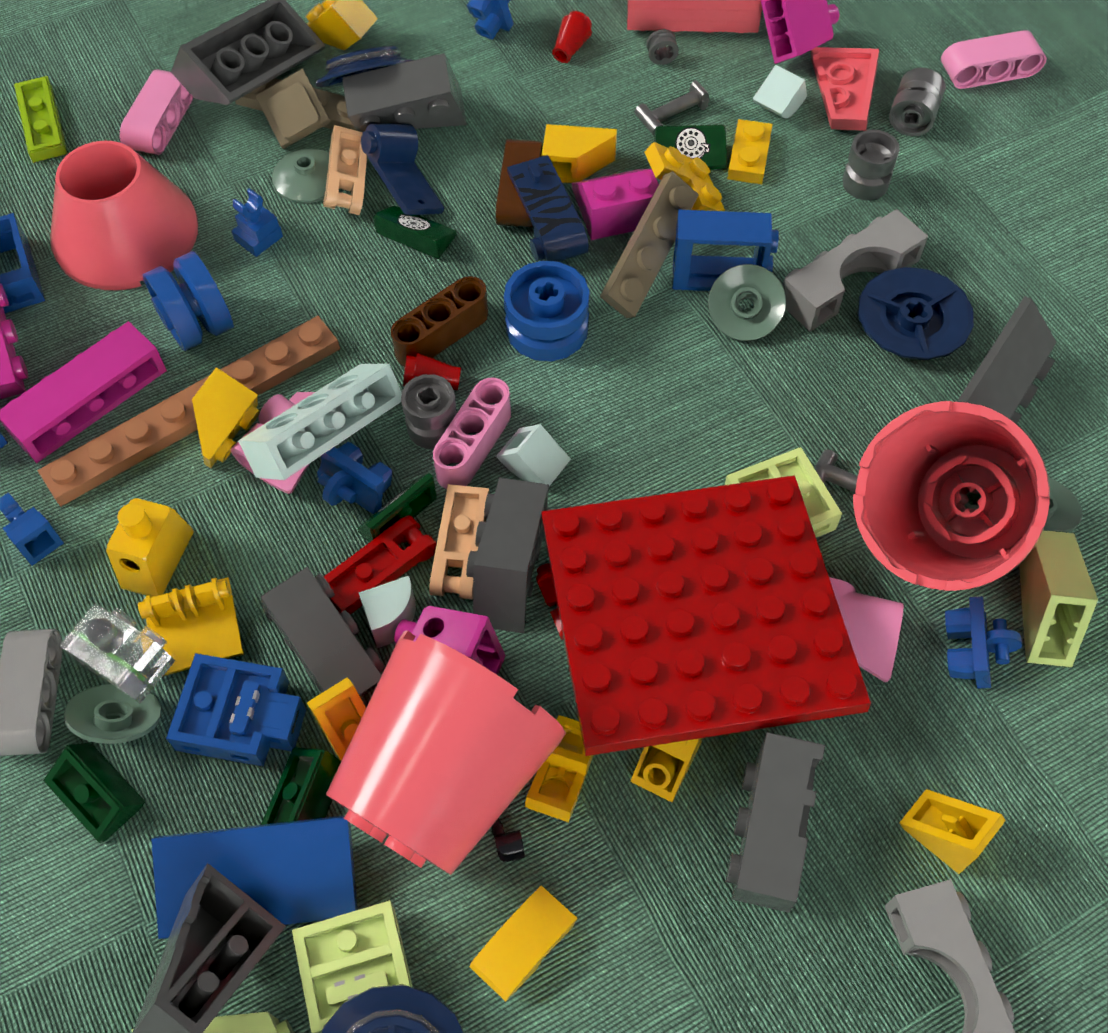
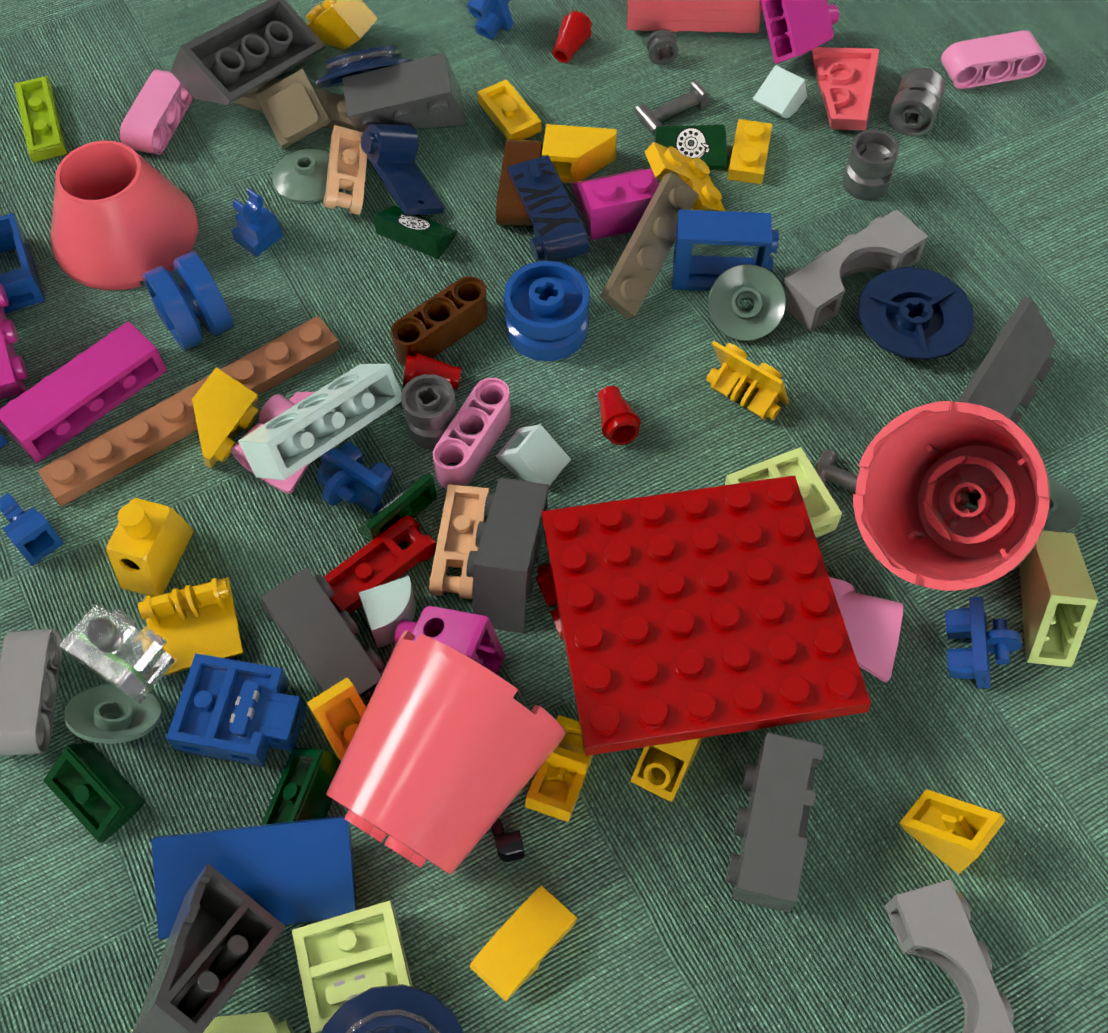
(509, 111): none -> yellow plate
(618, 419): none -> red cone
(738, 372): none -> yellow hinge

